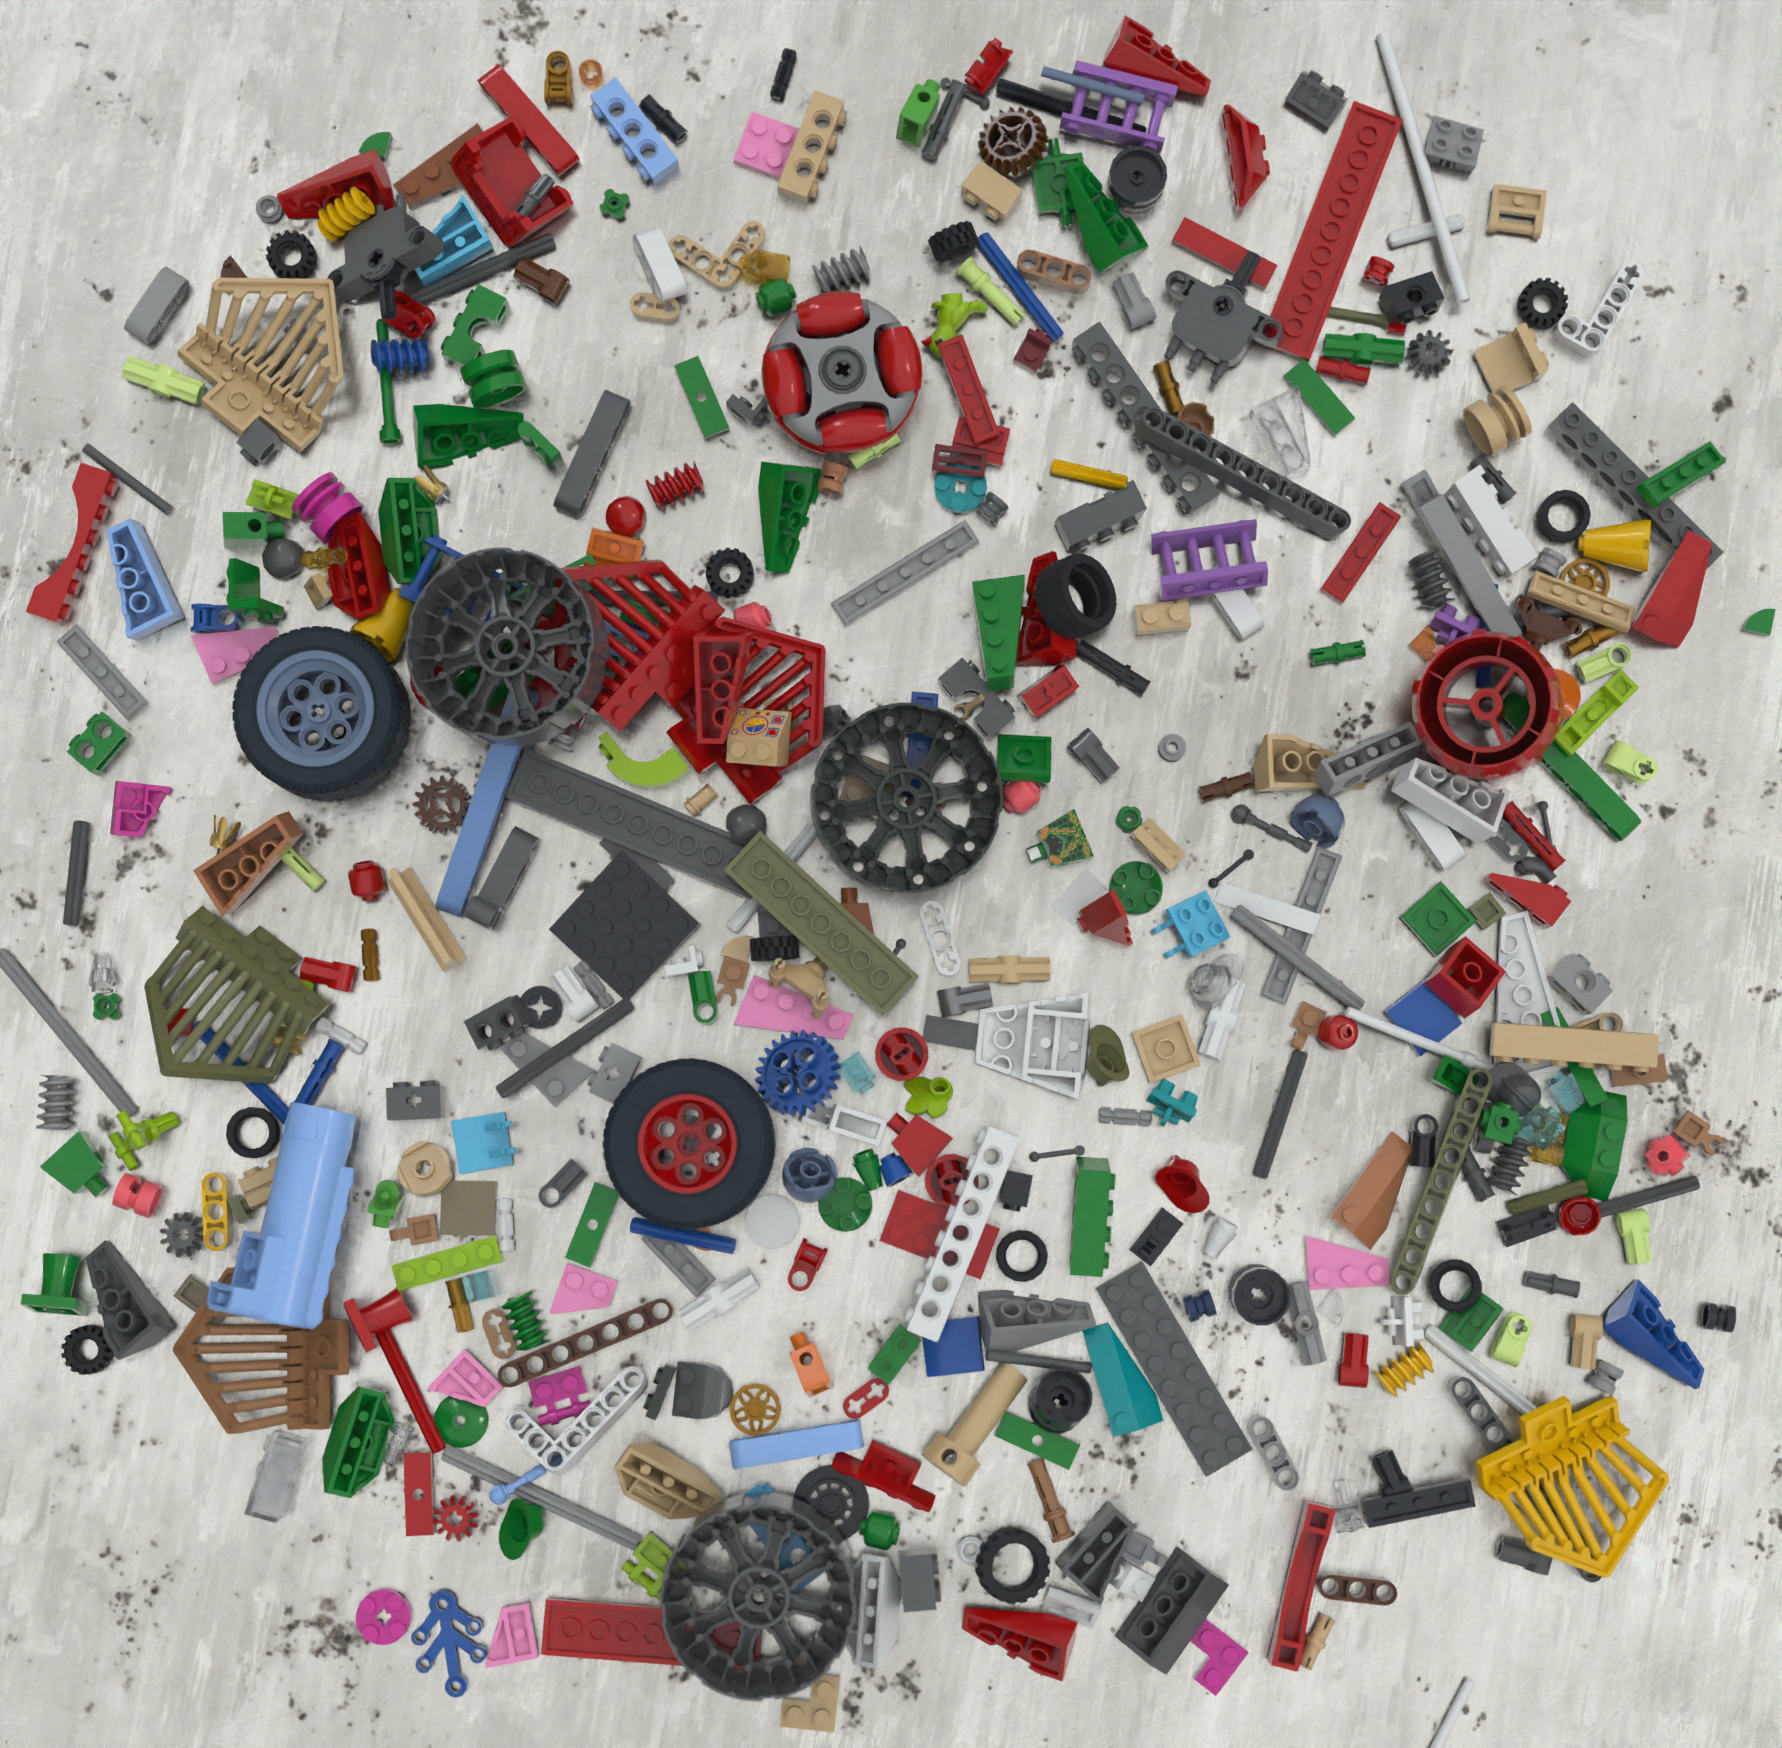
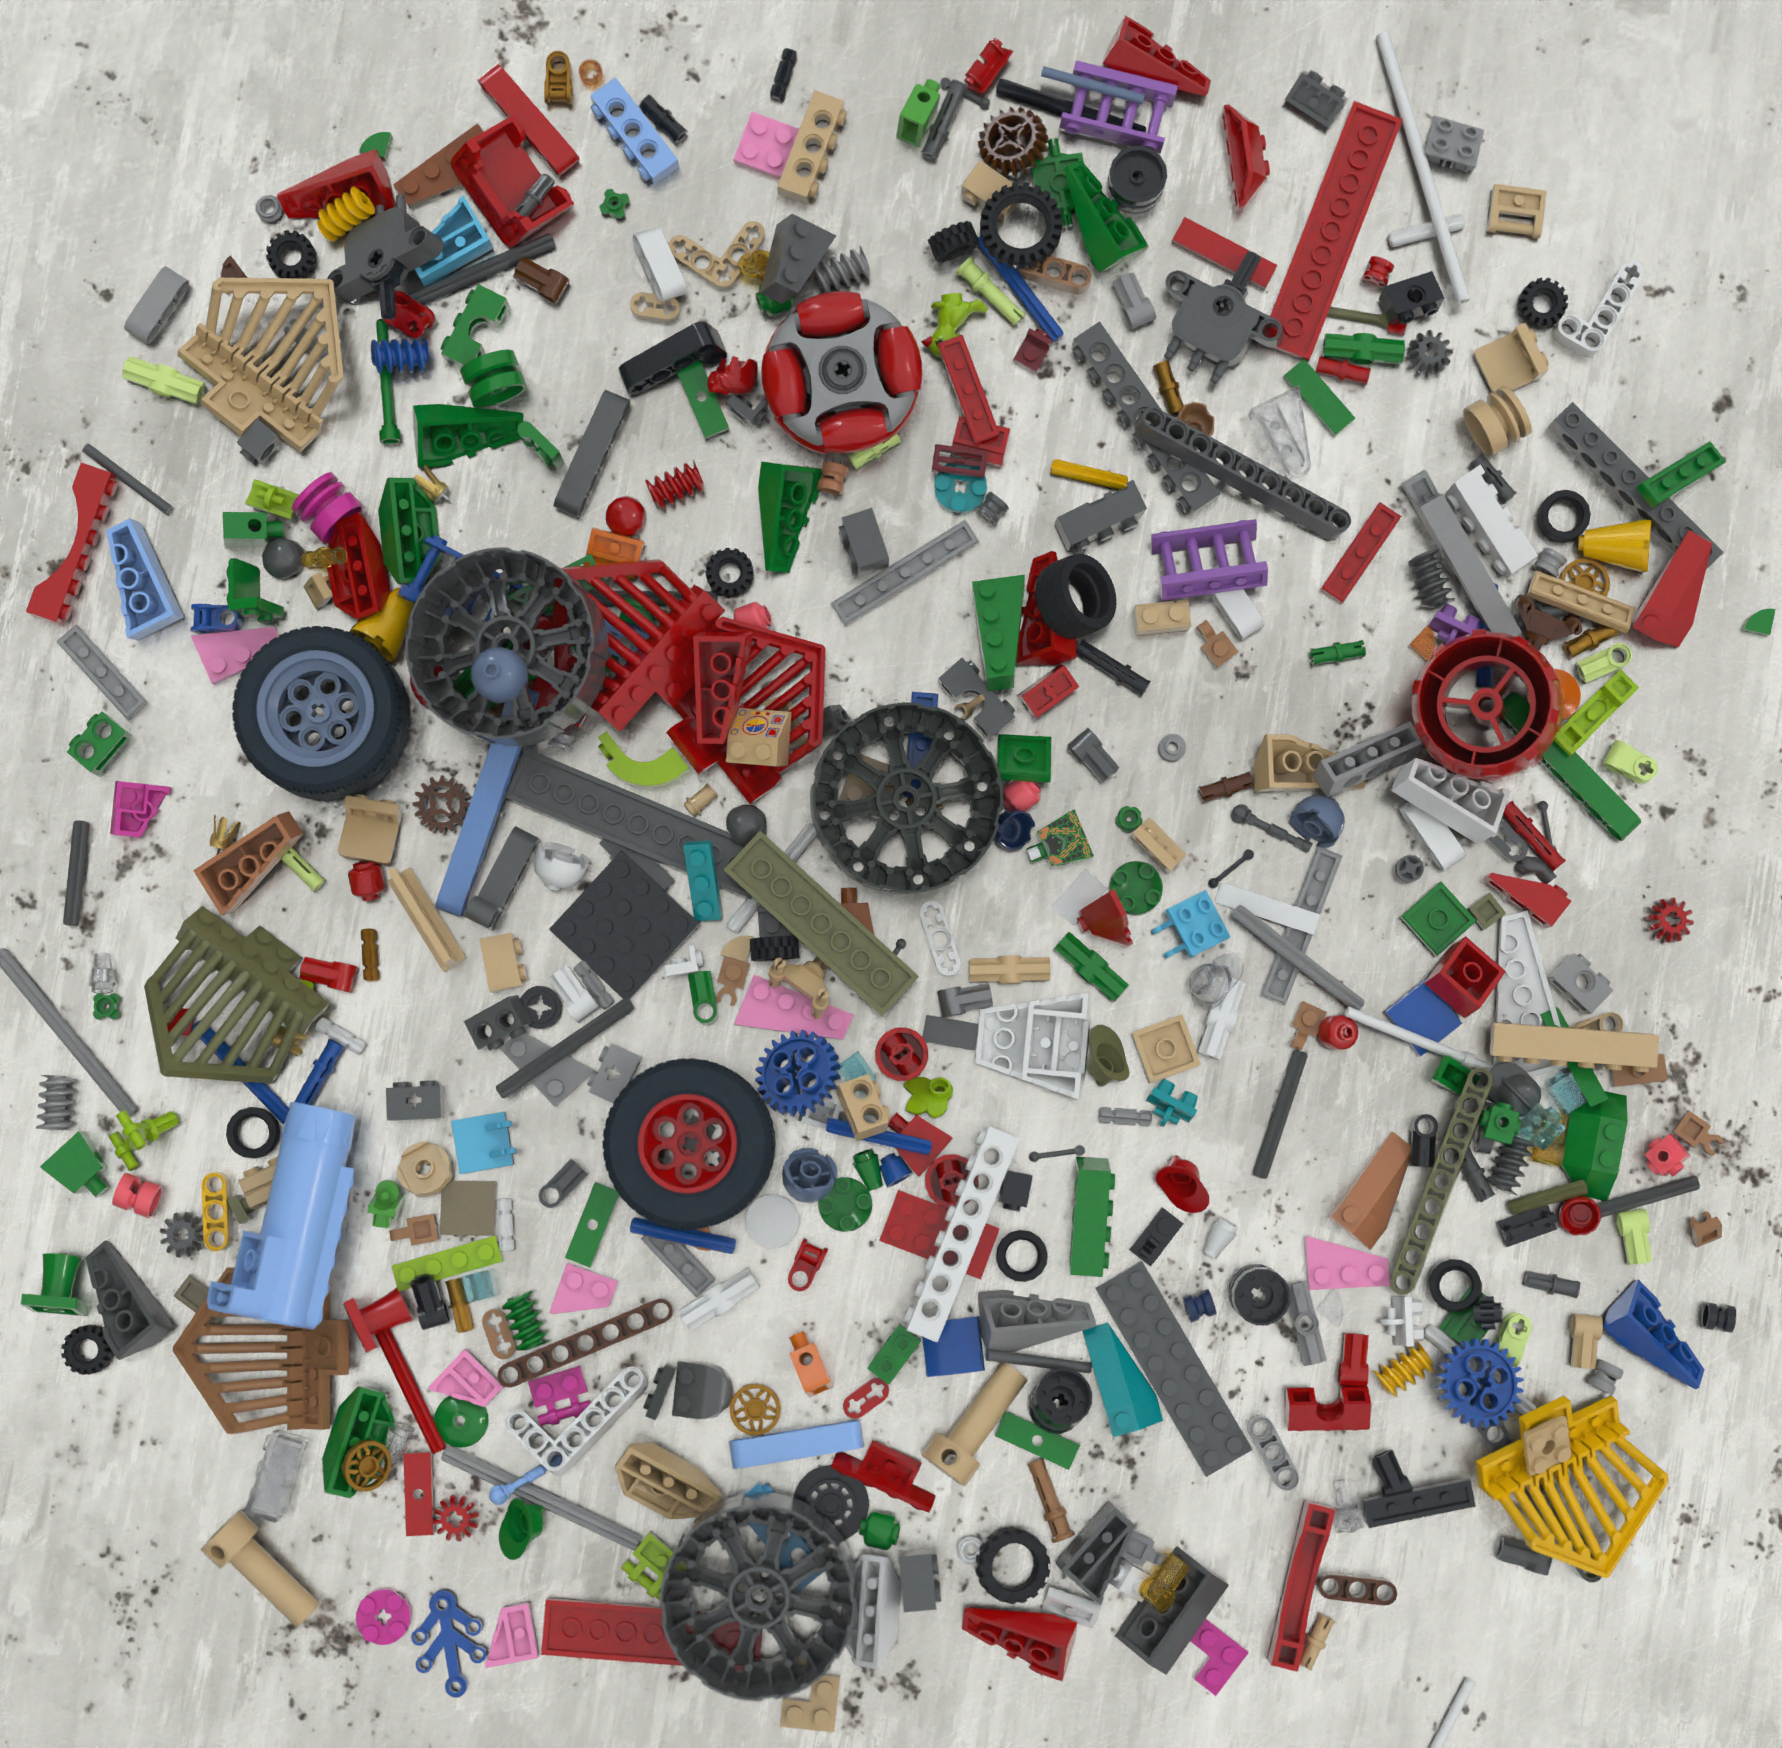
(236, 1545): none -> tan piece
(366, 1465): none -> pearl gold wheel
(369, 829): none -> tan bracket
(430, 1307): none -> black piece
(499, 674): none -> sand blue cylinder
(502, 962): none -> tan brick
(558, 866): none -> white cylinder
(672, 355): none -> black beam
(703, 880): none -> teal plate
(735, 378): none -> red hair
(793, 257): none -> dark grey wedge
(857, 1108): none -> tan brick
(865, 543): none -> dark grey brick
(885, 1138): none -> blue axle
(1014, 829): none -> dark blue hair
(1027, 195): none -> black tyre
(1091, 966): none -> green piece
(1160, 1589): none -> clear yellow piece
(1218, 646): none -> medium nougat plate
(1348, 1412): none -> red arch
(1413, 866): none -> dark grey wheel
(1458, 1371): none -> blue gear
(1487, 1312): none -> black gear
(1546, 1445): none -> tan piece
(1676, 912): none -> red gear
(1706, 1231): none -> medium nougat tile

